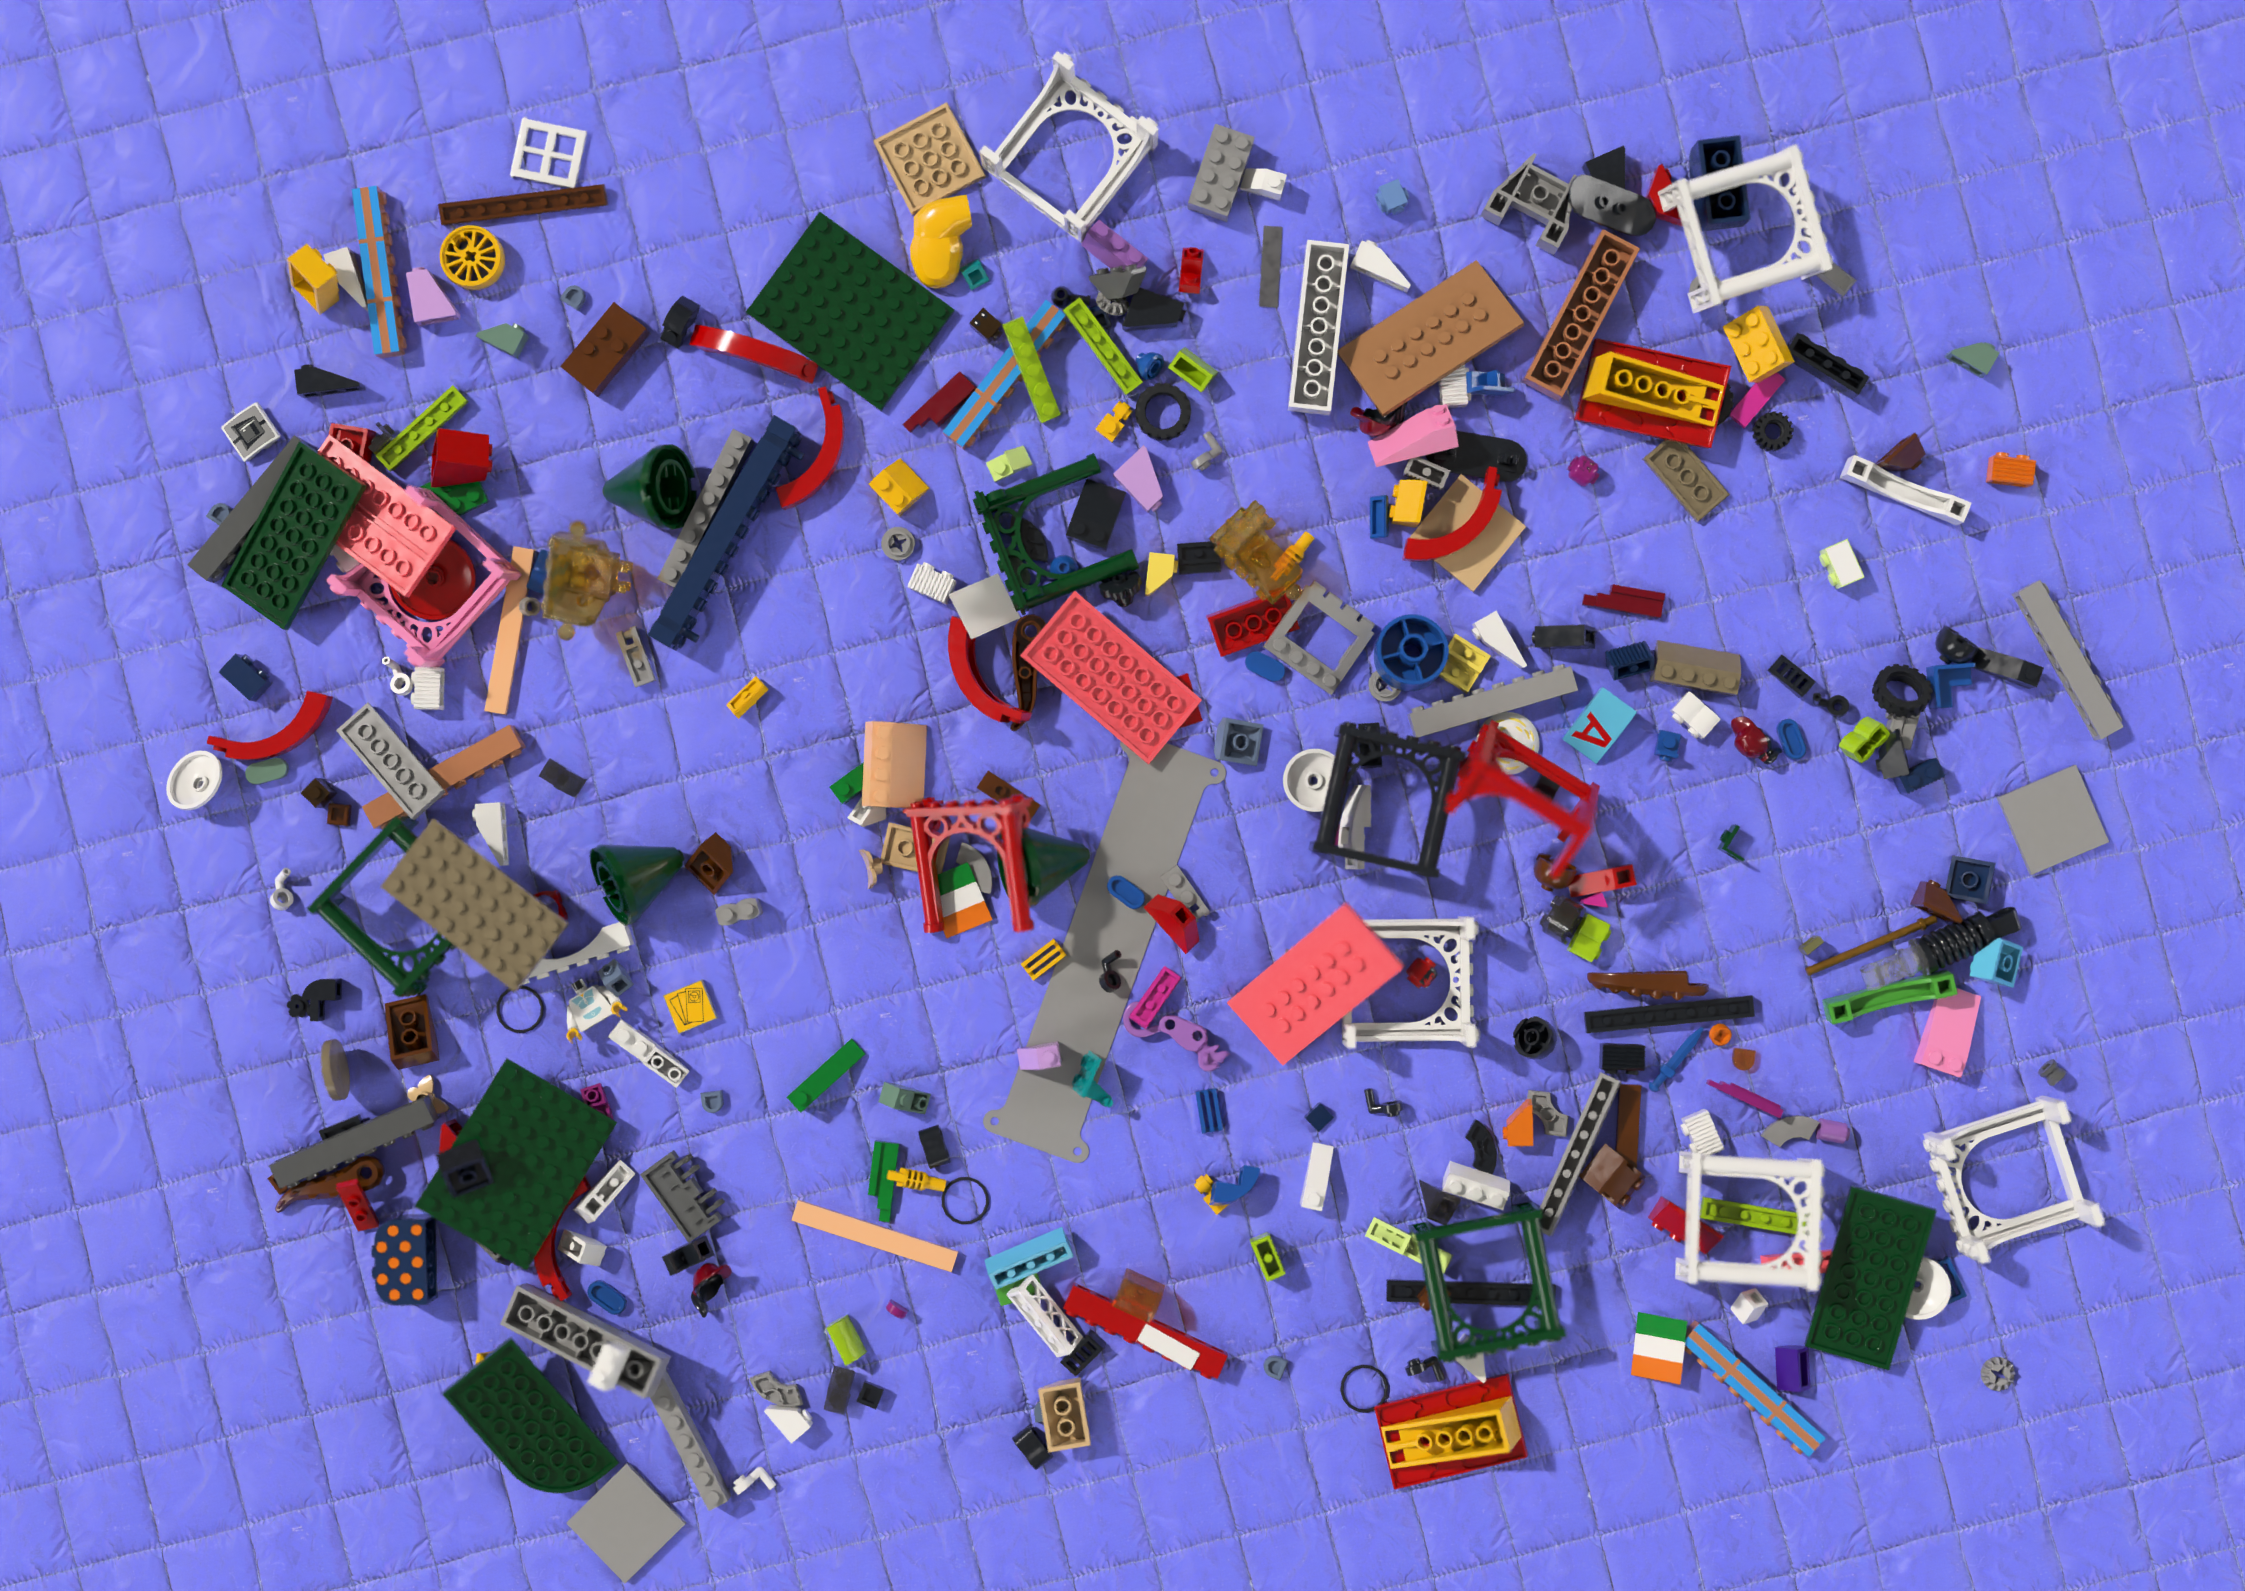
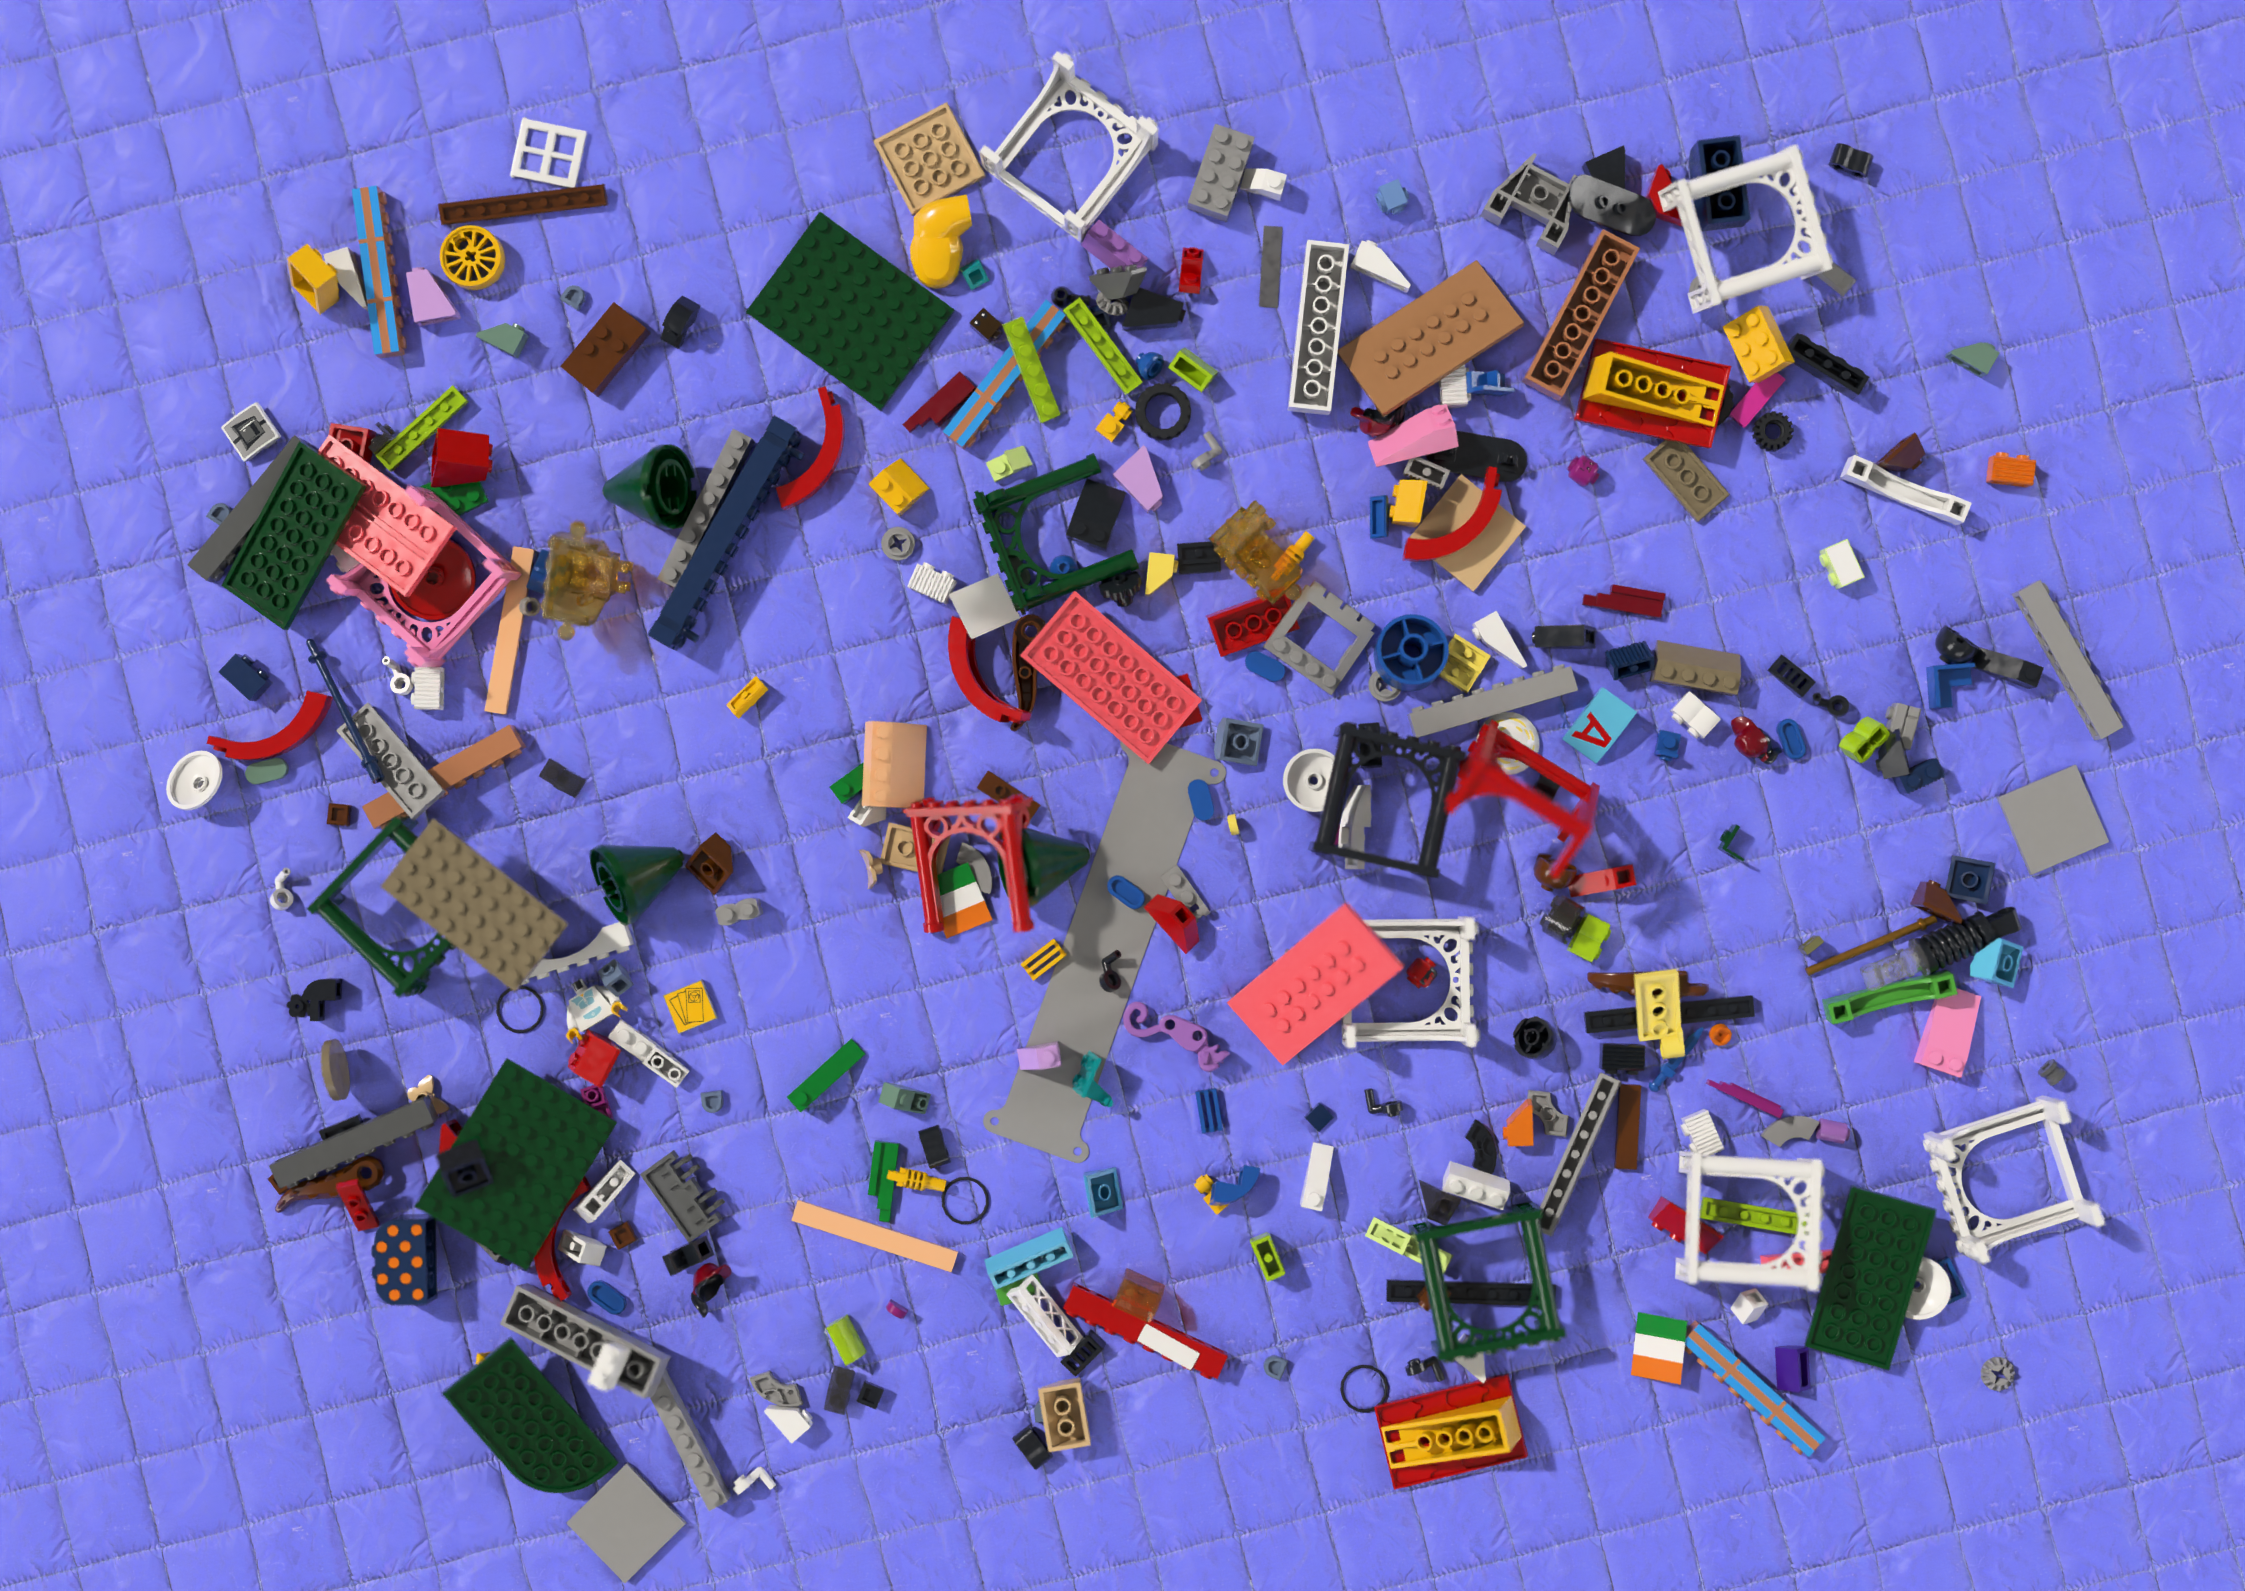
(318, 793): dark brown brick -> none
(319, 382): black slope -> none
(369, 761): none -> dark blue bar
(411, 1032): reddish brown slope -> none
(491, 823): white slope -> none
(557, 897): red cap -> none
(594, 1058): none -> red slope
(622, 1235): none -> reddish brown tile
(635, 657): light grey plate -> none
(755, 351): red arch -> none
(1032, 540): black tile -> none
(1102, 1191): none -> dark azure slope
(1154, 997): dark pink tile -> none
(1200, 799): none -> blue tile
(1233, 824): none -> light yellow tile
(1595, 899): dark pink slope -> none
(1612, 1176): reddish brown piece -> none
(1667, 1023): none -> light yellow hinge
(1743, 1058): clear orange tile -> none
(1851, 160): none -> black axle
(1908, 676): black tyre -> none

